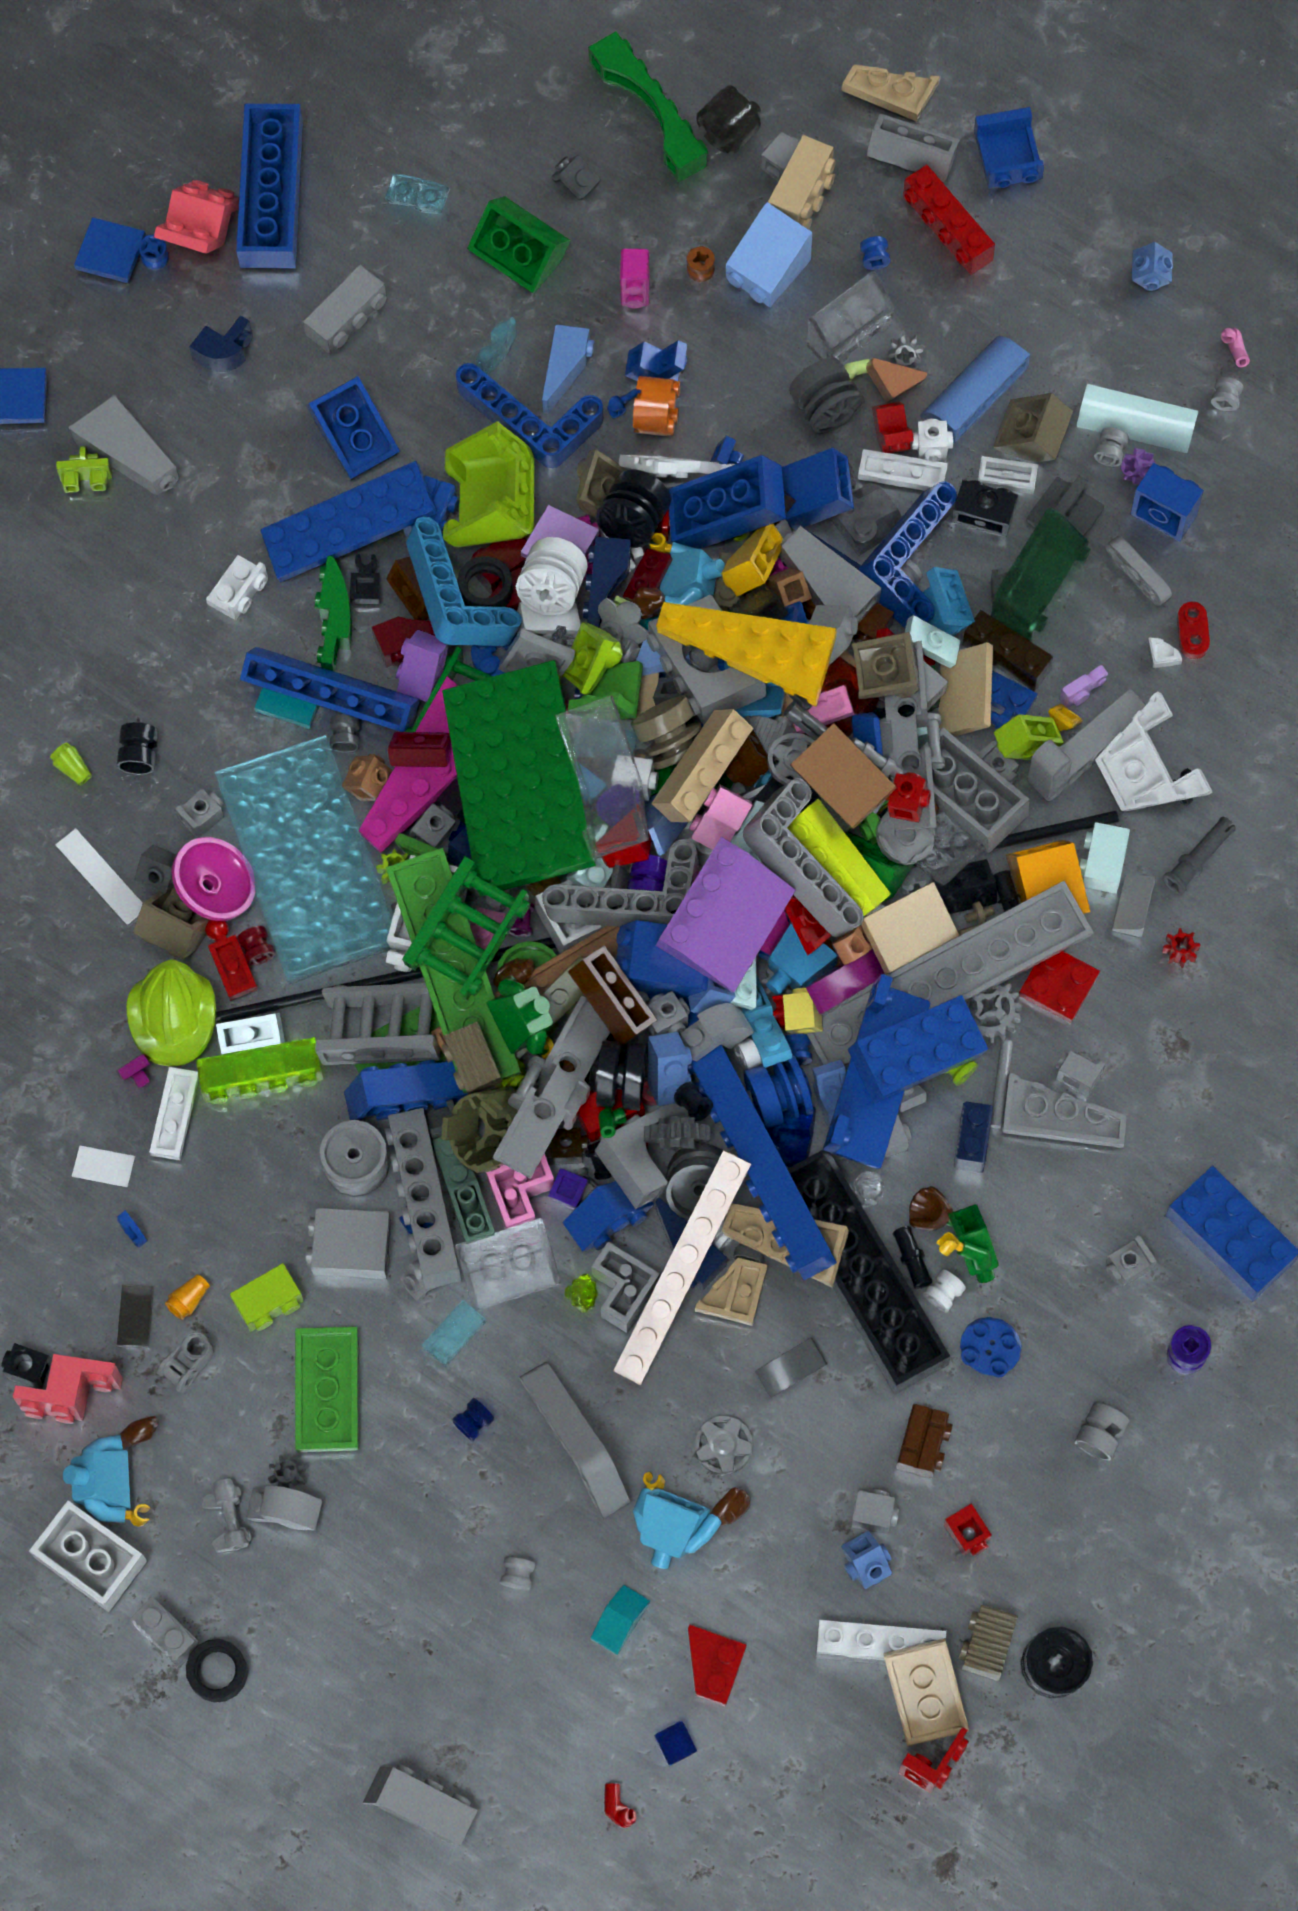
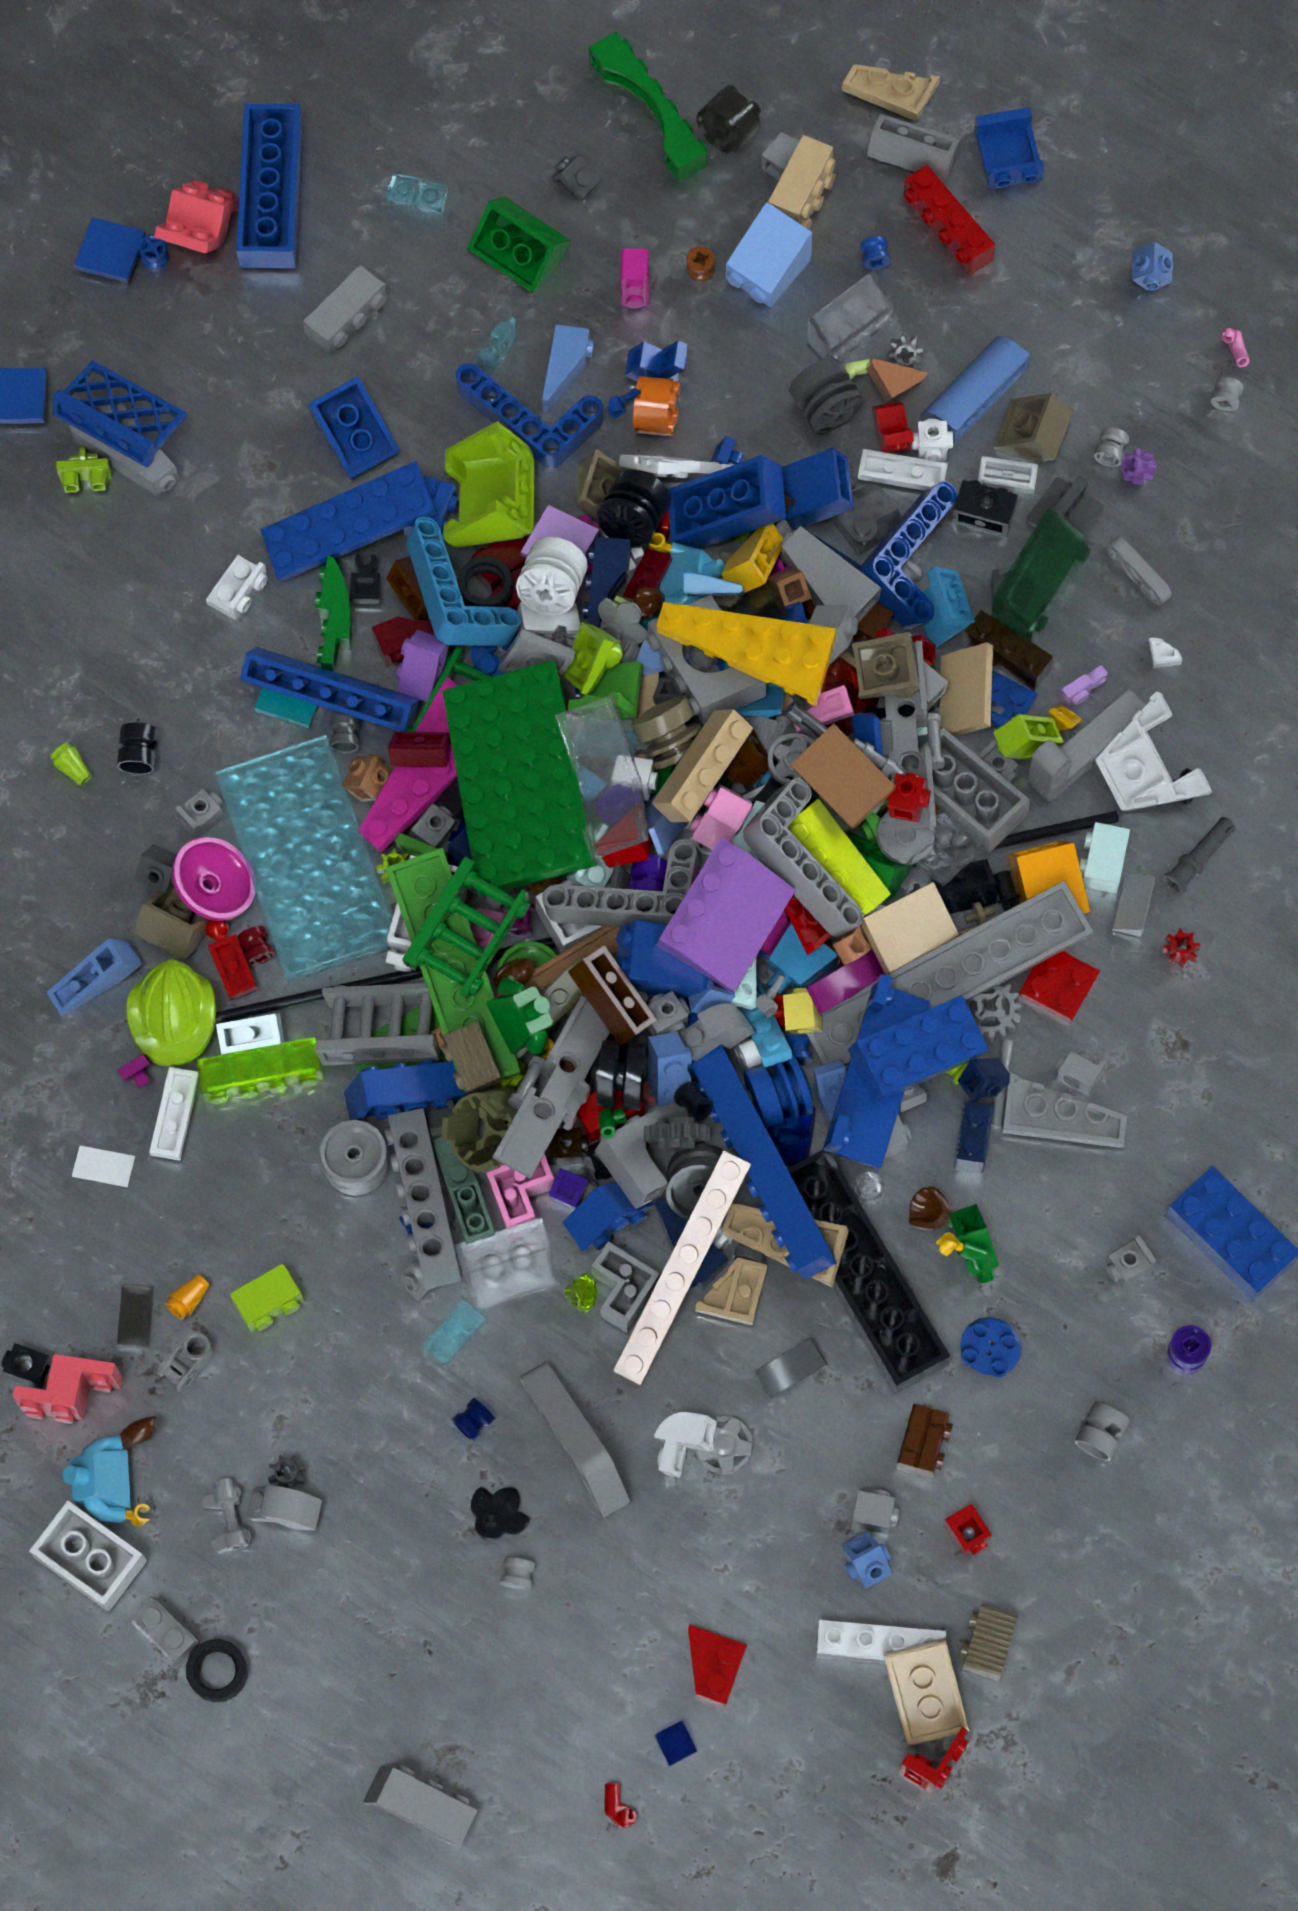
(94, 975): none -> medium blue slope
(100, 876): white sticker -> none
(105, 425): none -> blue fence
(131, 1229): blue tile -> none
(222, 352): dark blue brick -> none
(326, 1389): bright green plate -> none
(349, 1243): light grey brick -> none
(500, 1509): none -> black plate
(619, 1619): teal slope -> none
(679, 1525): medium azure torso -> none
(682, 1432): none -> white brick
(703, 585): none -> dark azure slope
(765, 1001): none -> light grey hand
(912, 1257): black pin -> none
(935, 642): light aqua plate -> none
(943, 1292): white wheel -> none
(989, 1078): none -> dark blue brick
(1073, 1657): black wheel -> none
(1139, 417): light aqua brick -> none
(1167, 501): blue brick -> none
(1193, 628): red plate -> none

